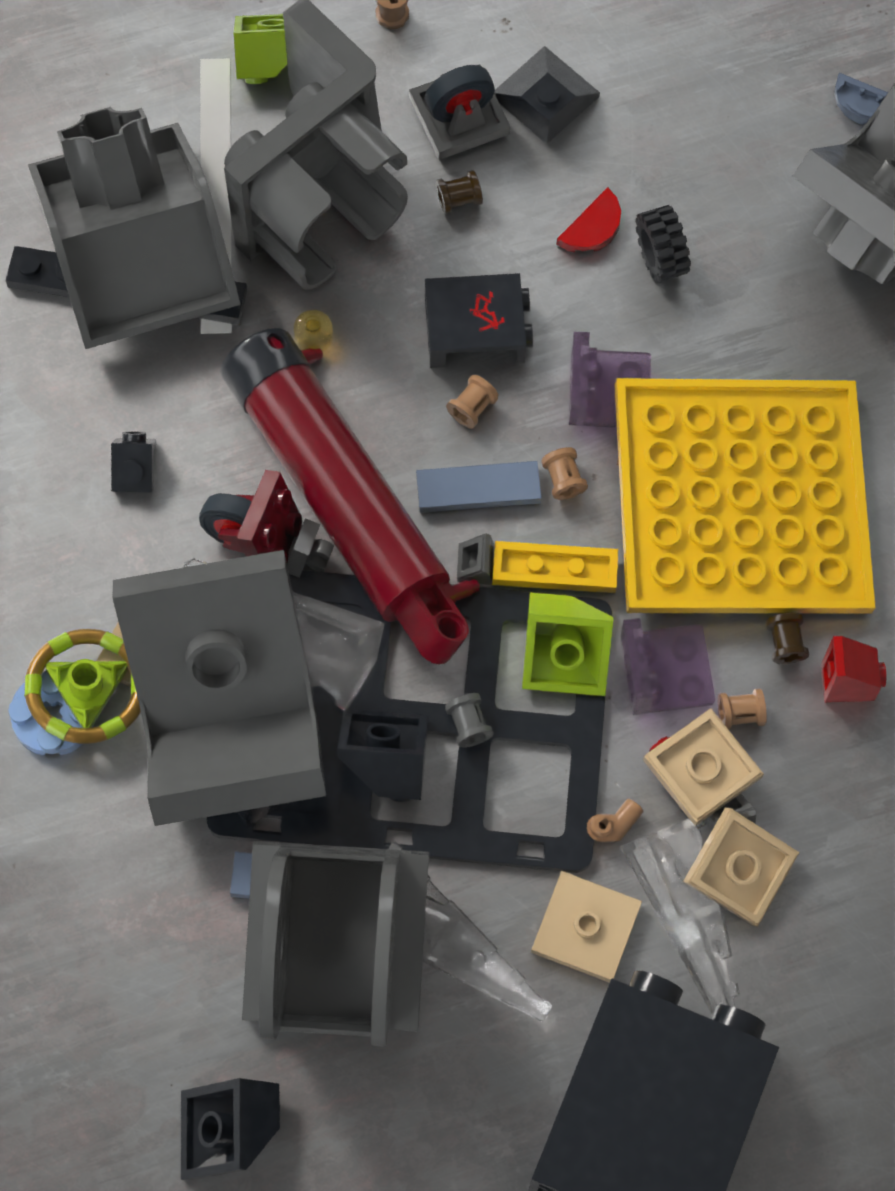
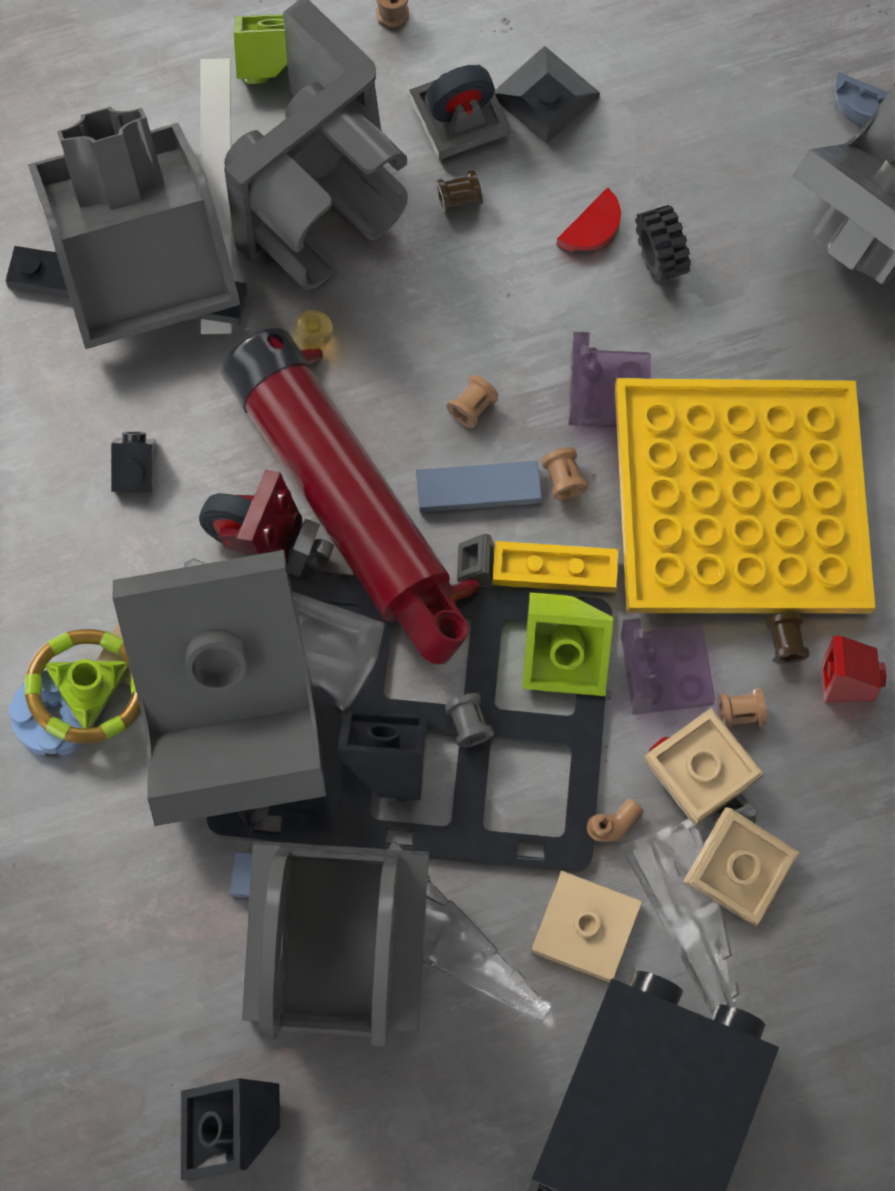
(476, 316): black panel -> none

